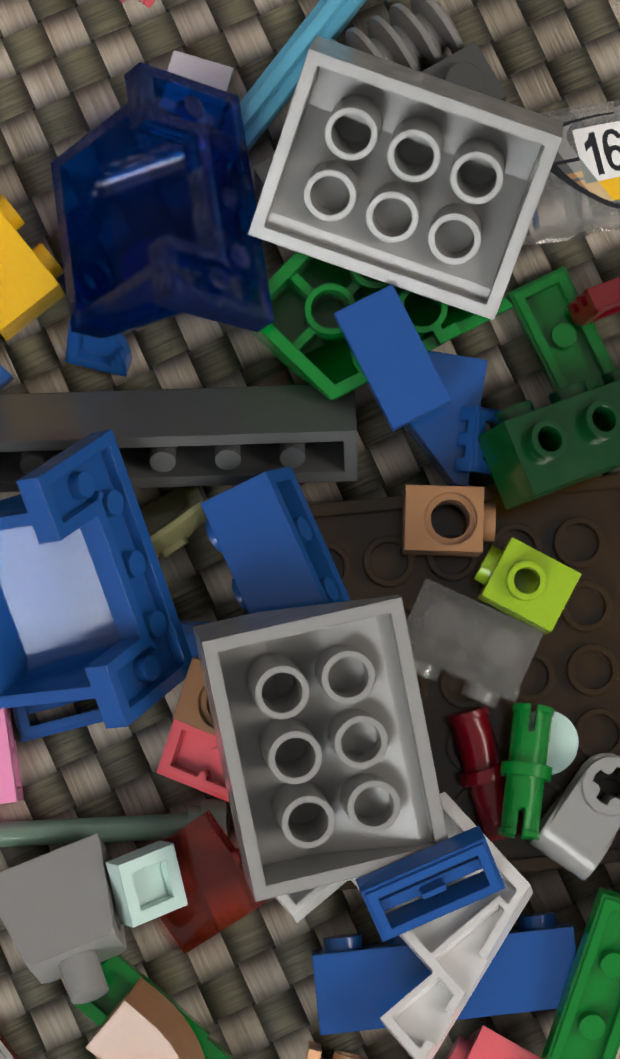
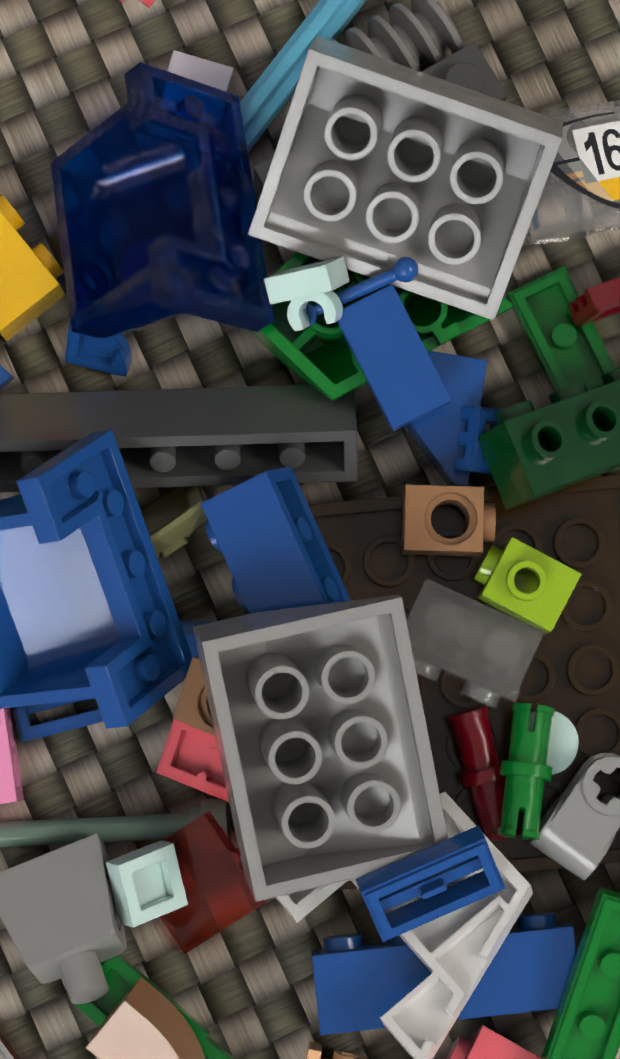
(306, 284): none -> light aqua tile
(404, 270): none -> blue hinge

